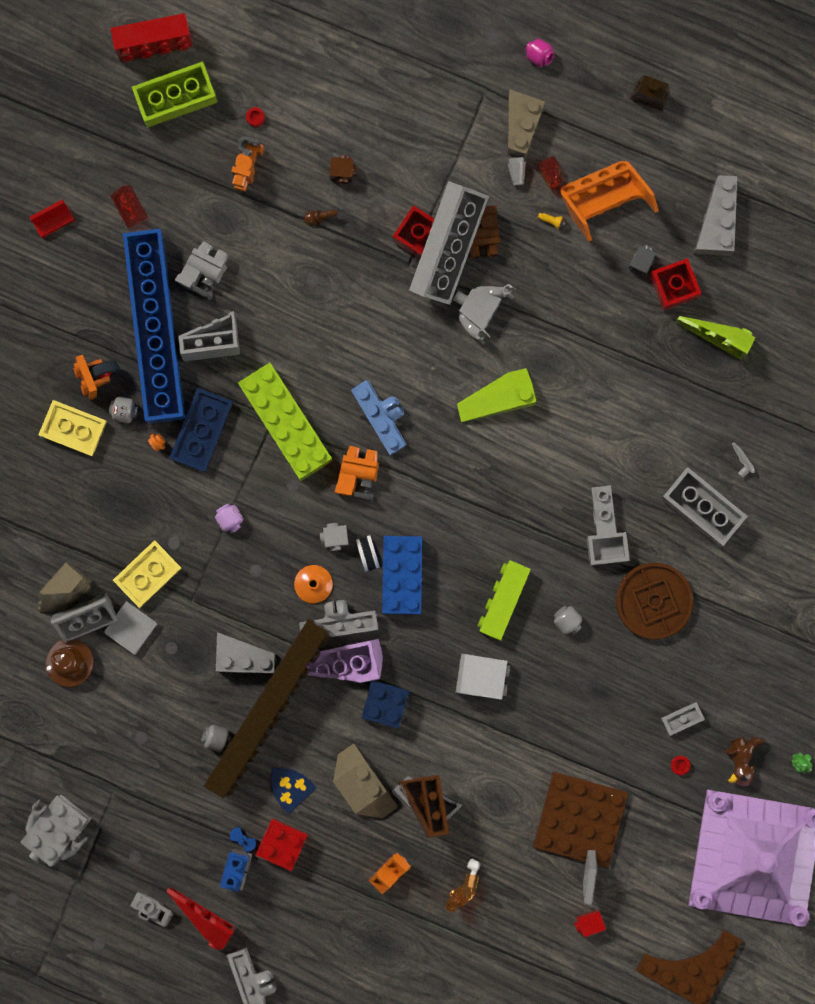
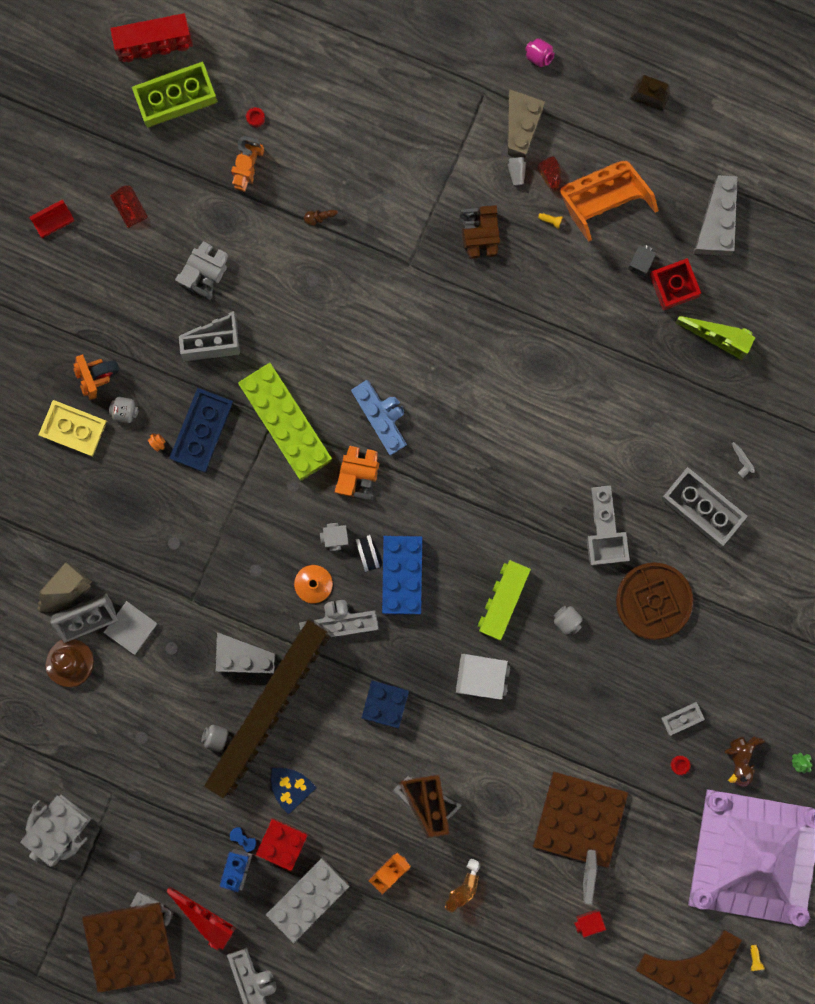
(128, 947): none -> reddish brown plate
(147, 574): light yellow plate -> none
(154, 326): blue brick -> none
(229, 518): lavender head -> none
(308, 899): none -> light grey brick
(342, 169): reddish brown brick -> none
(352, 662): lavender wedge -> none
(361, 785): dark tan wedge -> none
(414, 231): red brick -> none
(449, 243): light grey brick -> none
(480, 307): light grey torso -> none
(503, 395): lime wedge -> none
(757, 967): none -> yellow piece

